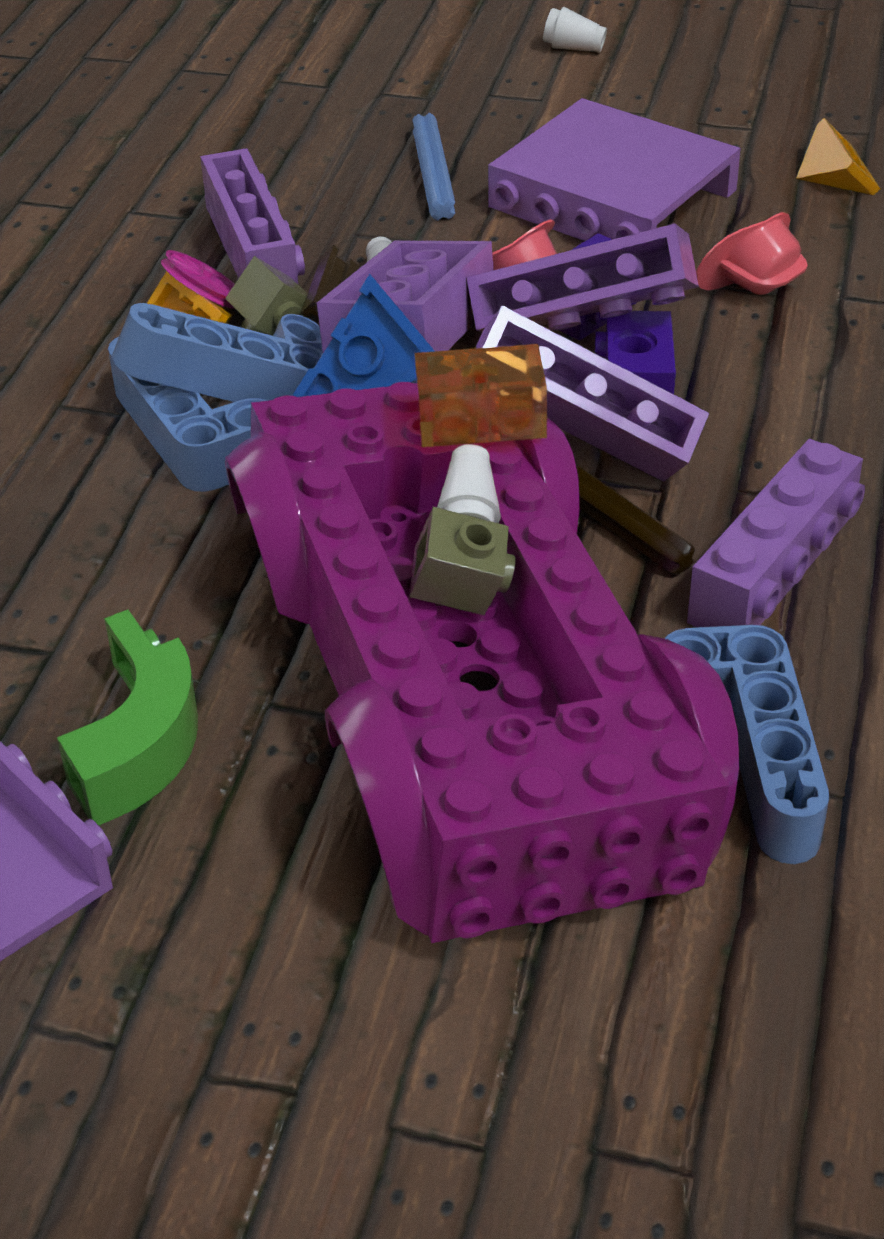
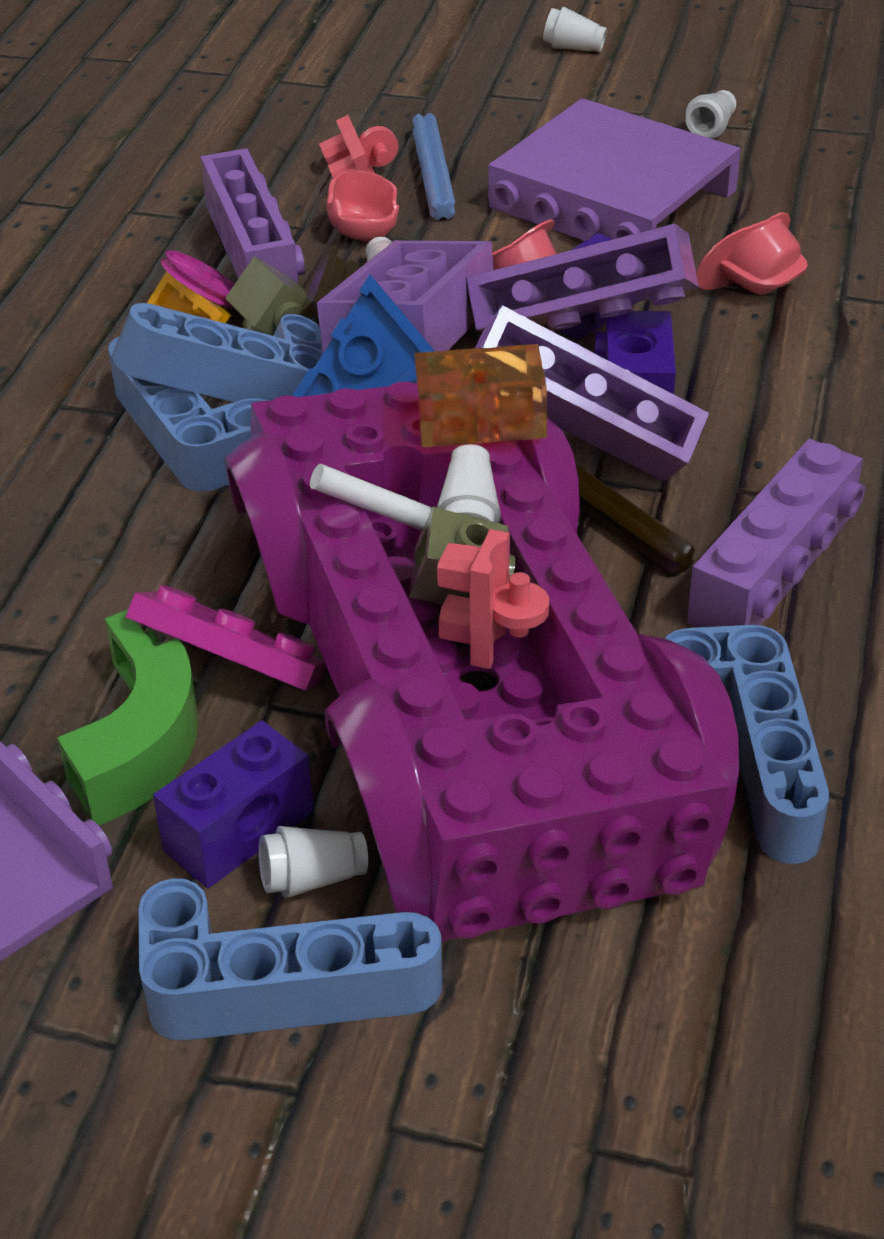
(226, 802): none -> dark purple brick
(228, 636): none -> dark pink wing
(278, 975): none -> medium blue beam
(309, 859): none -> white cone
(350, 153): none -> coral hips
(362, 205): none -> coral hair
(369, 496): none -> white bar
(494, 598): none -> coral hips
(710, 113): none -> white cone
(835, 162): light orange slope -> none

